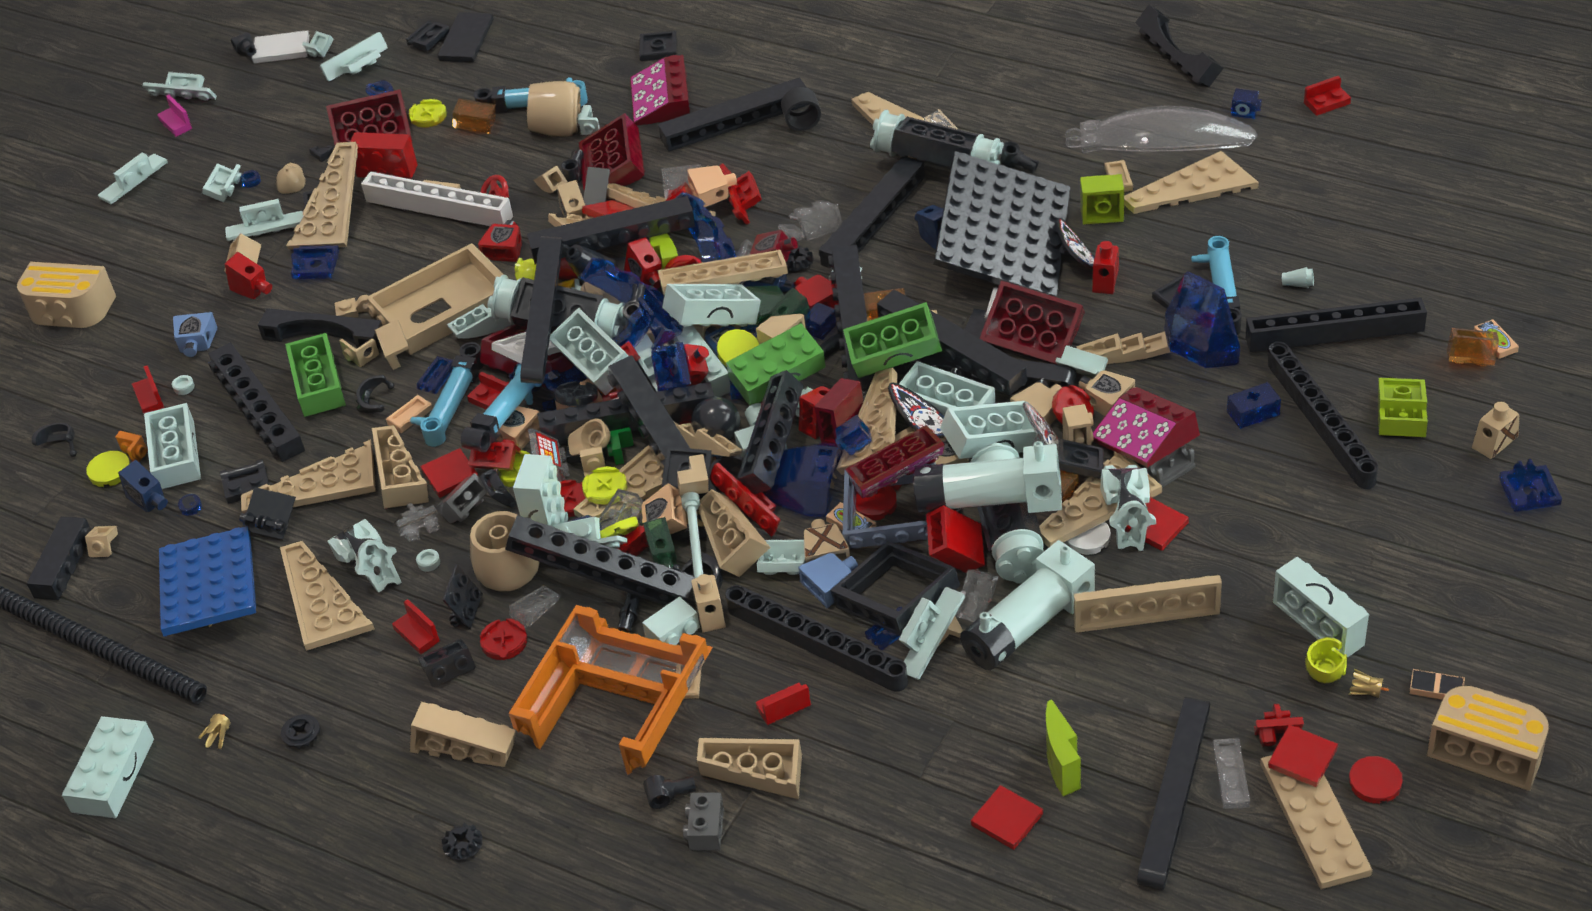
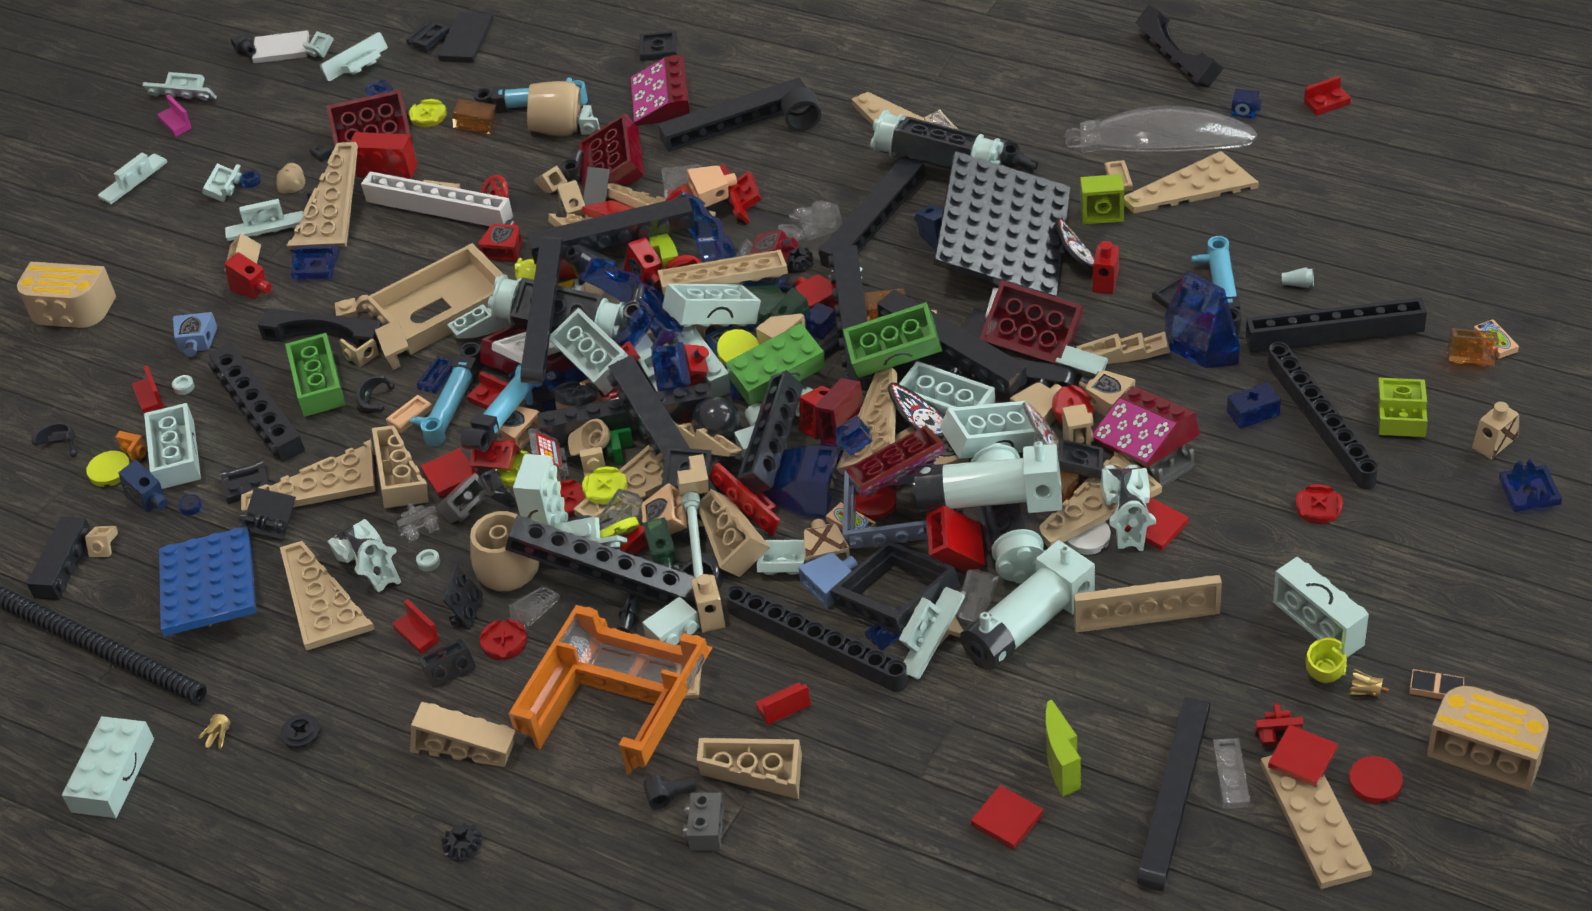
(1318, 504): none -> red tile

